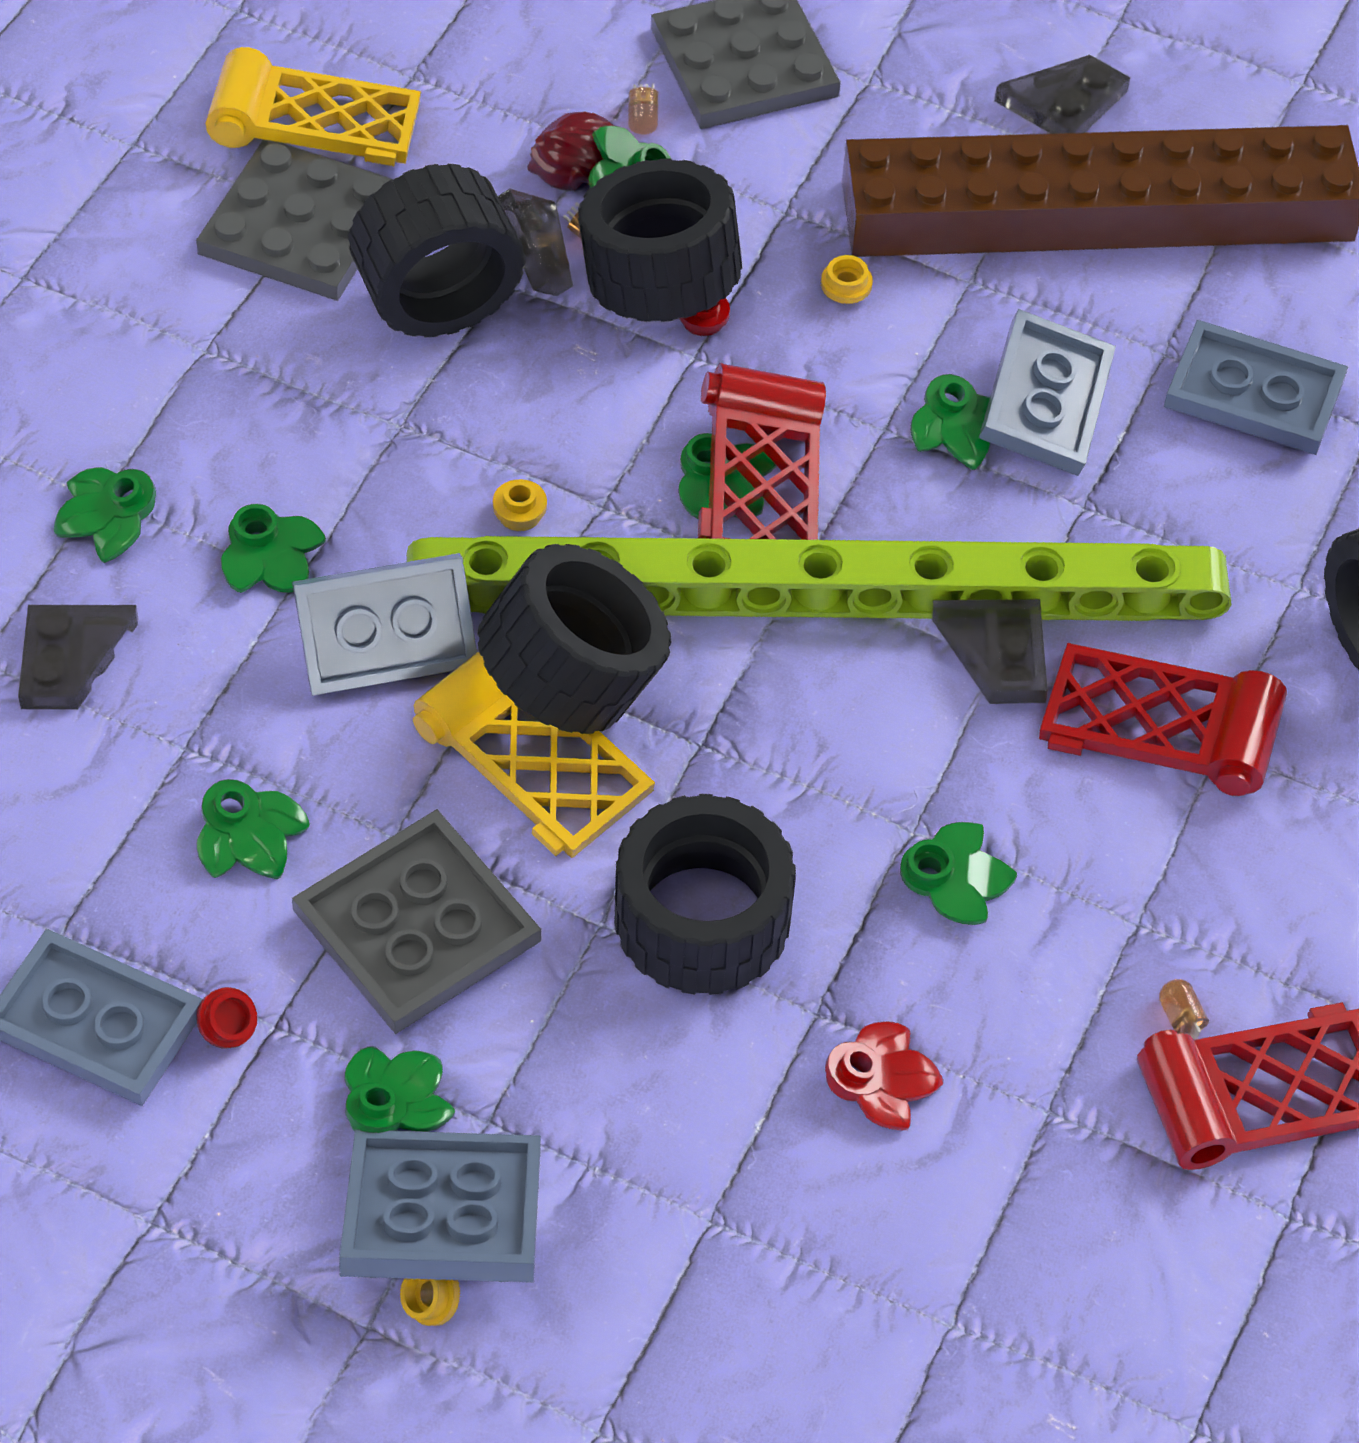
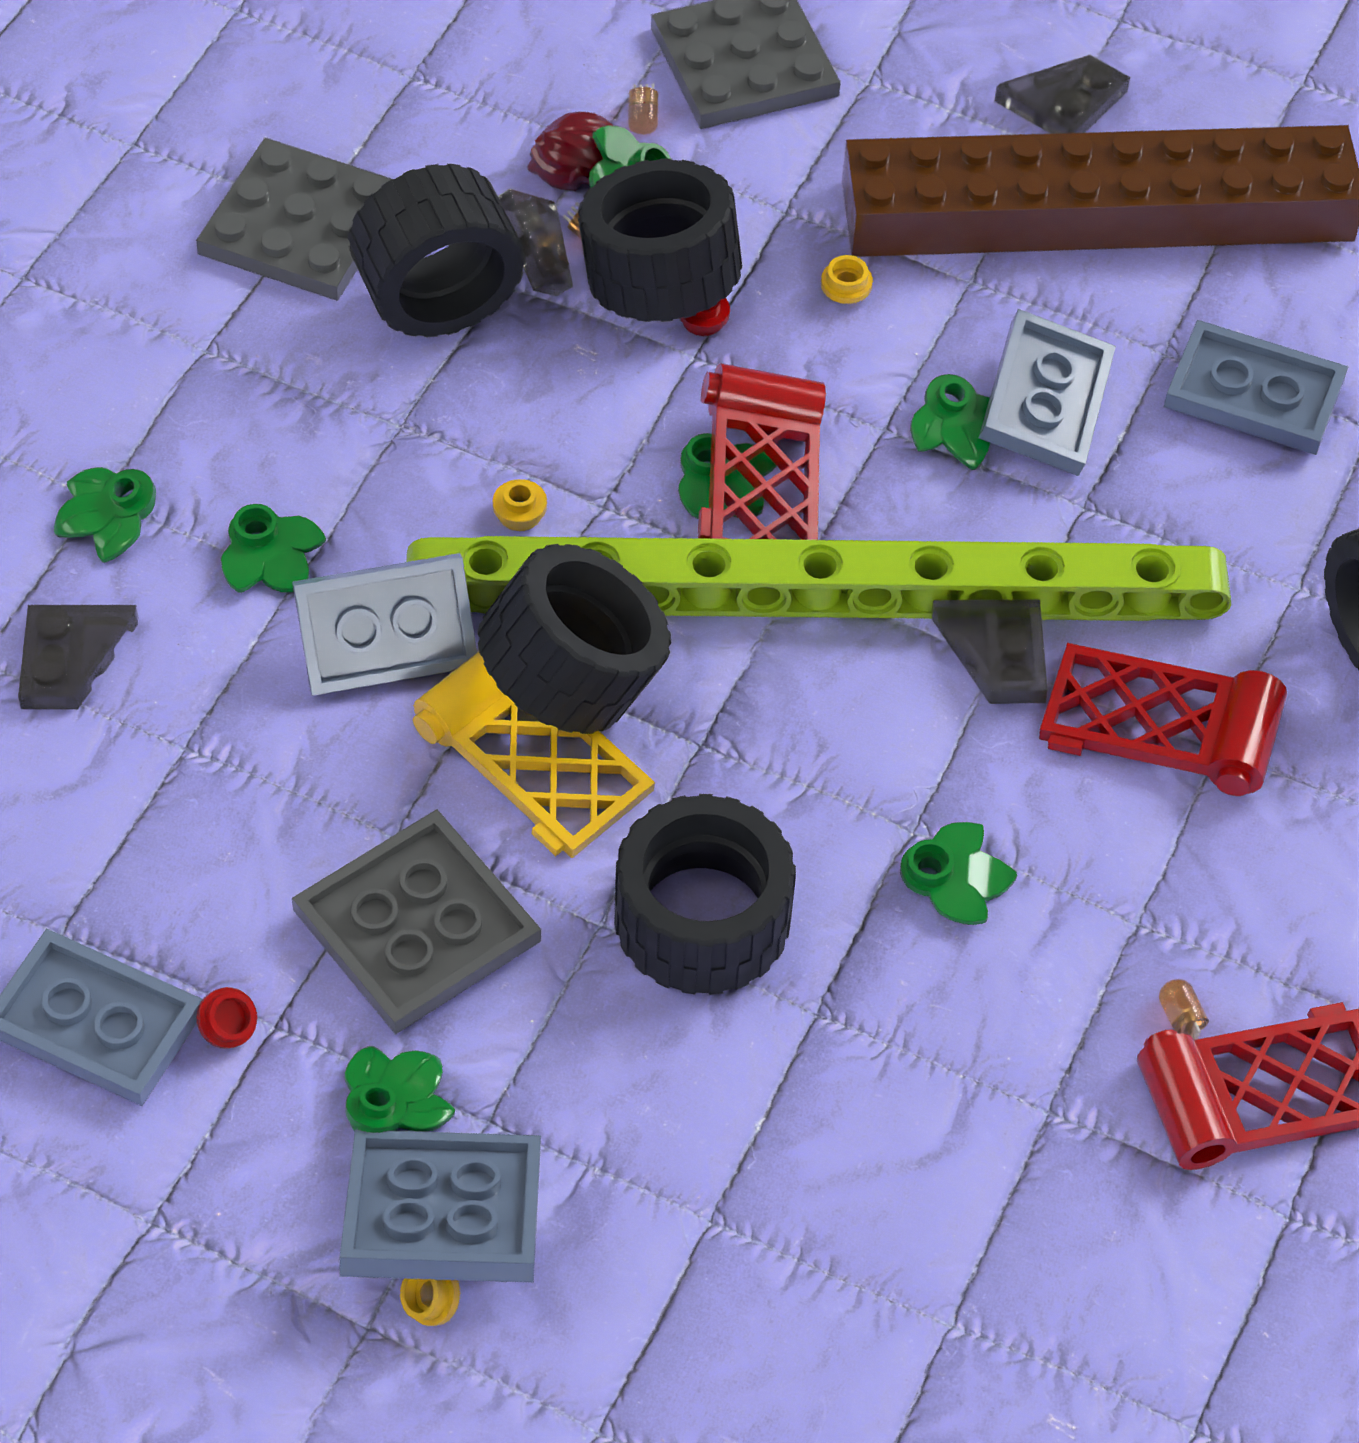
(249, 836): green plate -> none
(251, 97): yellow piece -> none
(887, 1076): red plate -> none

